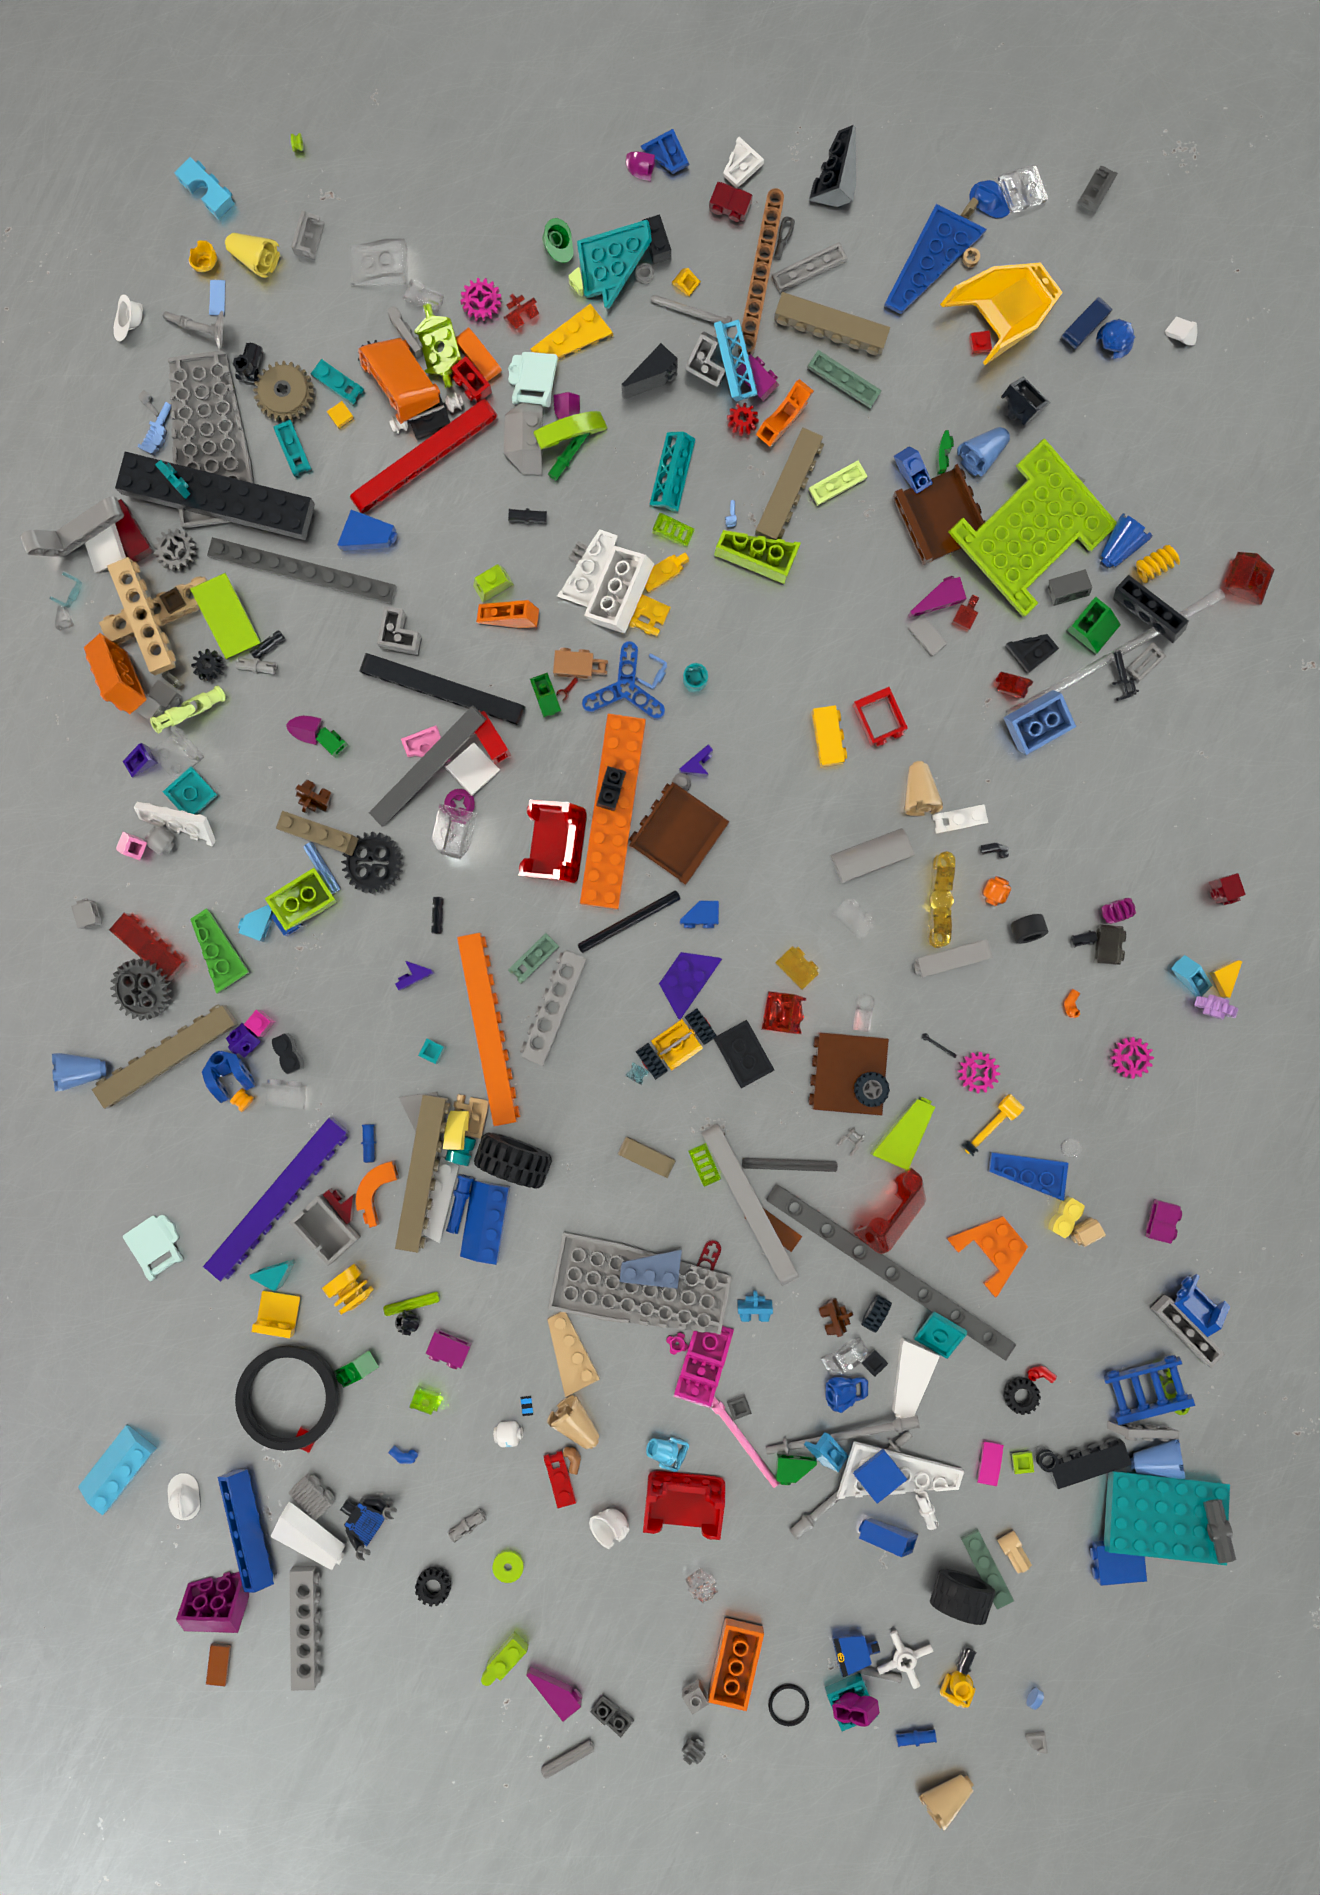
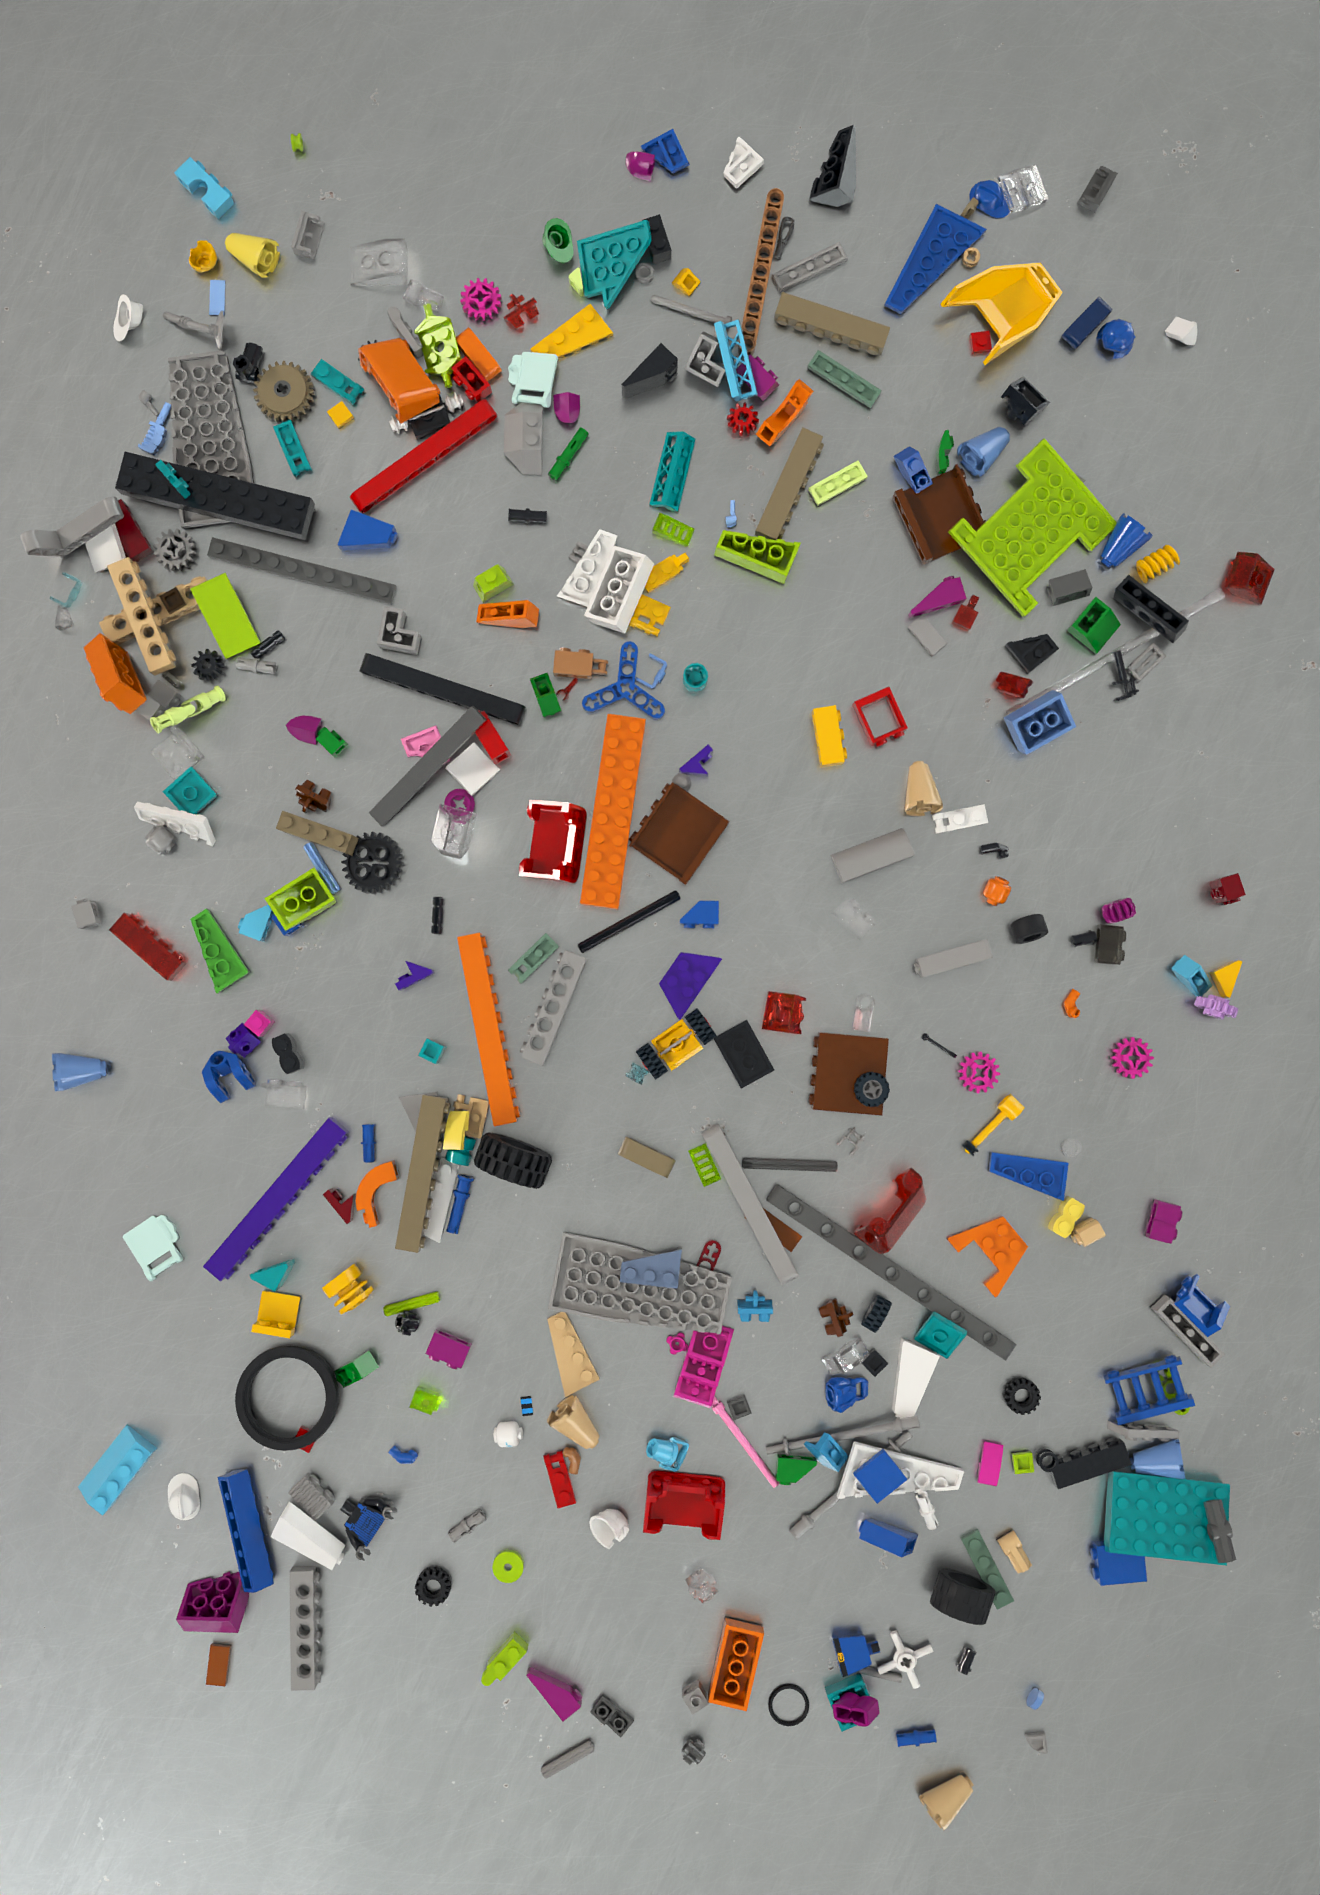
(131, 845): bright pink brick -> none
(139, 760): dark purple slope -> none
(140, 989): dark grey gear -> none
(164, 1057): dark tan brick -> none
(241, 1099): light orange wheel -> none
(324, 1228): light grey piece -> none
(485, 1222): blue slope -> none
(570, 427): lime slope -> none
(611, 788): black slope -> none
(730, 202): dark red brick -> none
(797, 967): clear yellow bracket -> none
(905, 1135): lime slope -> none
(941, 899): clear yellow piece -> none
(960, 1686): yellow piece -> none
(1040, 1372): red arm -> none

